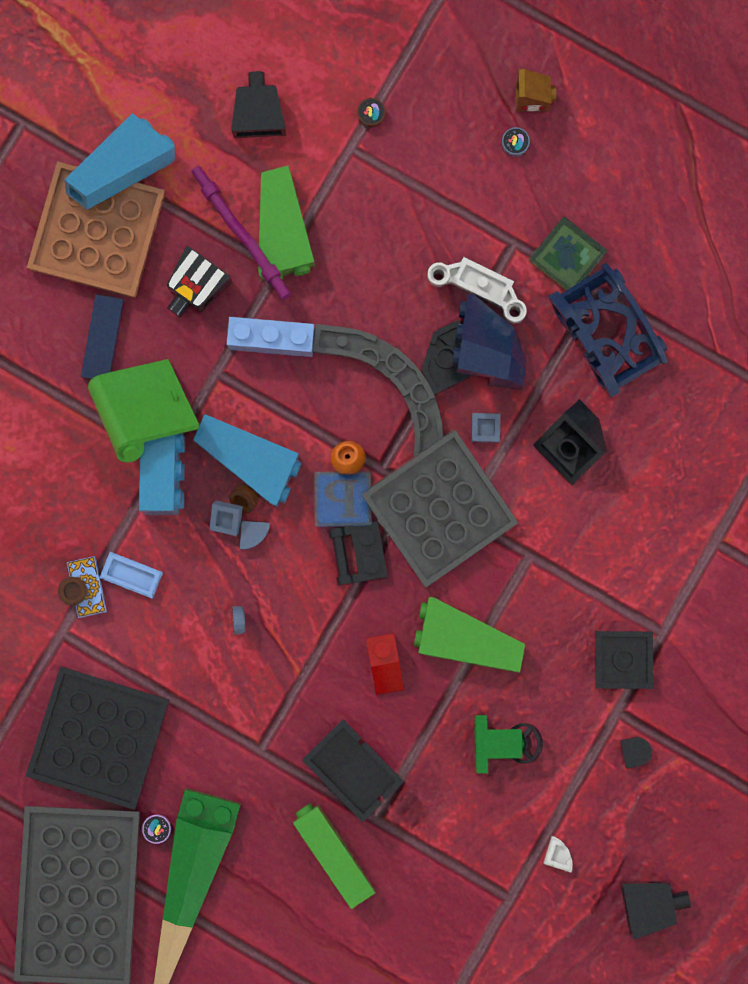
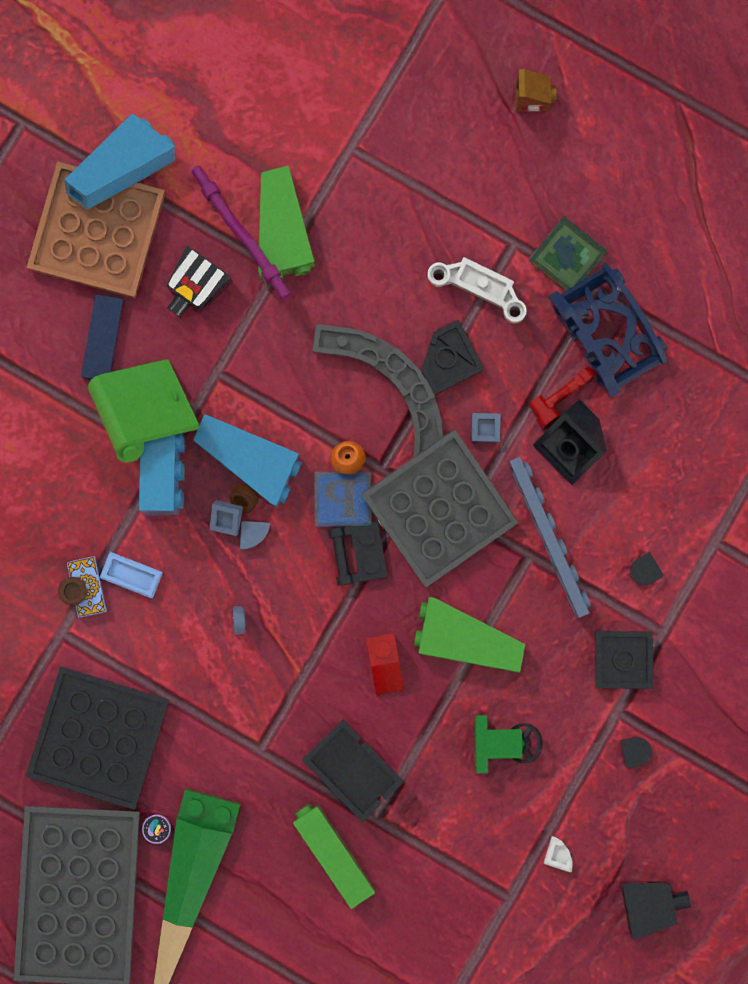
(257, 109): black torso -> none
(270, 336): light blue brick -> none
(371, 112): tile -> none
(488, 346): dark blue brick -> none
(515, 142): tile -> none
(545, 408): none -> red brick
(545, 525): none -> sand blue plate
(645, 570): none -> black tile

